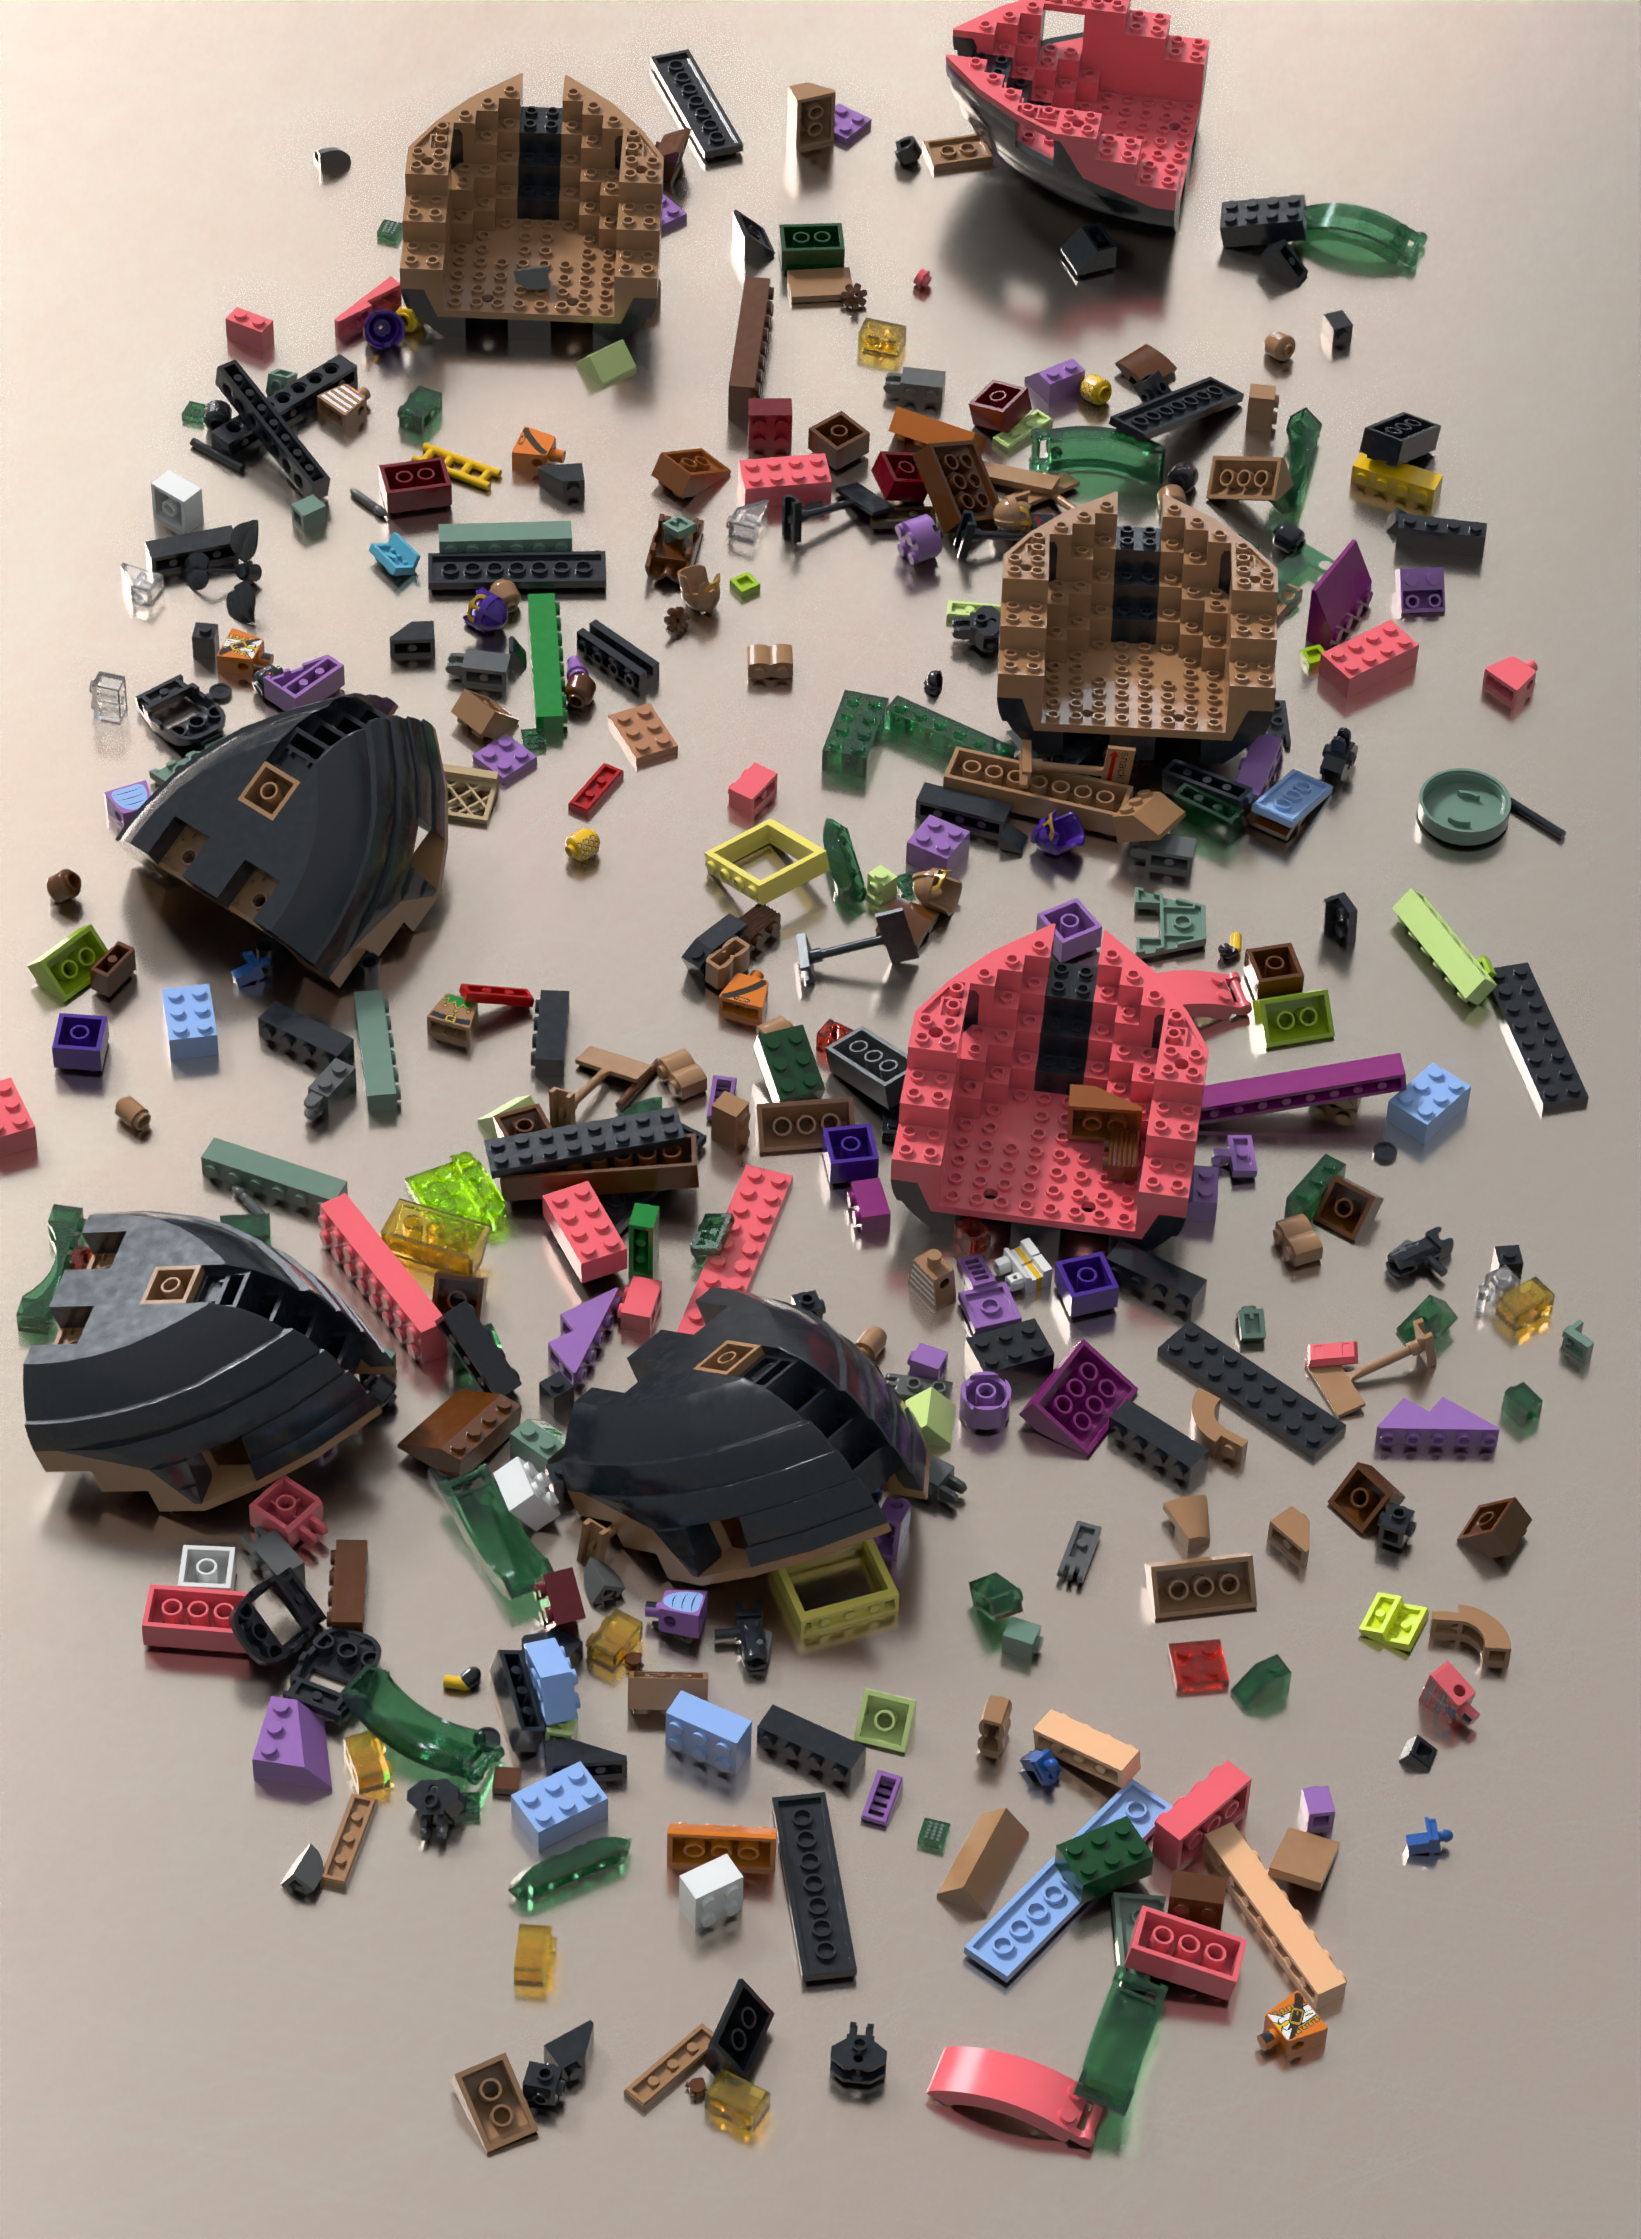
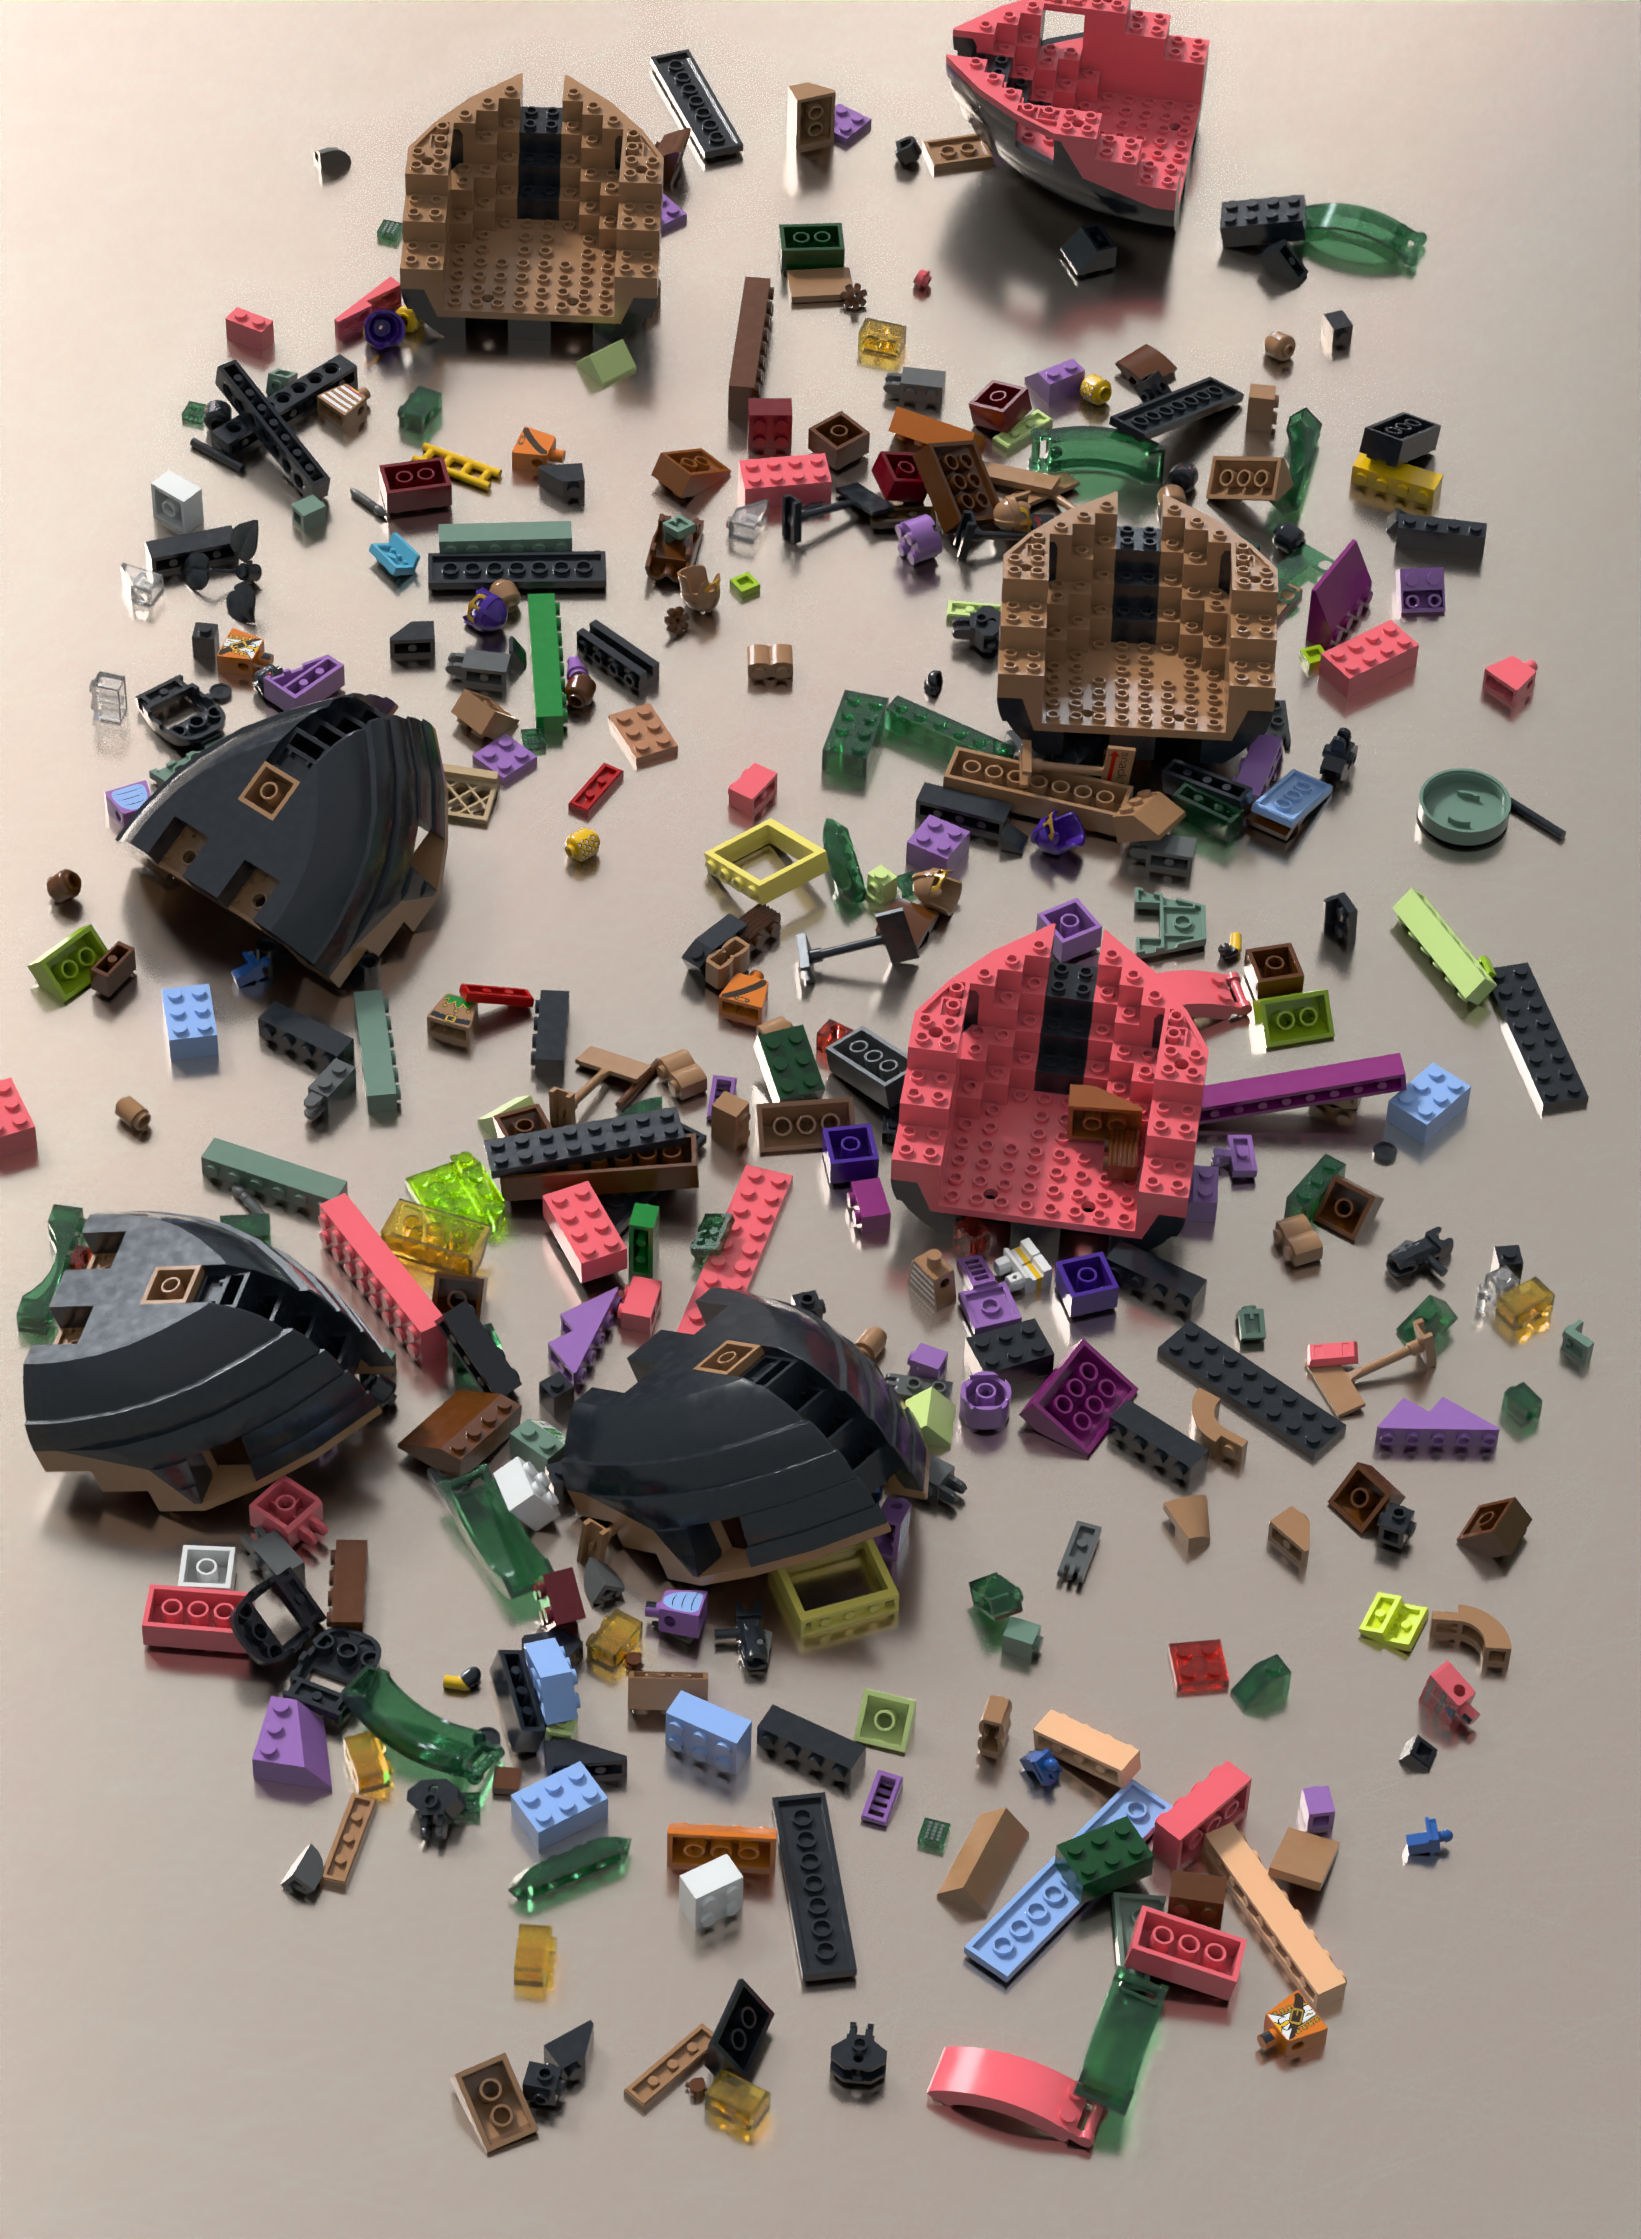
(80, 1041): dark purple brick -> none
(533, 277): dark grey brick -> none
(750, 238): black slope -> none
(1201, 1585): medium nougat slope -> none

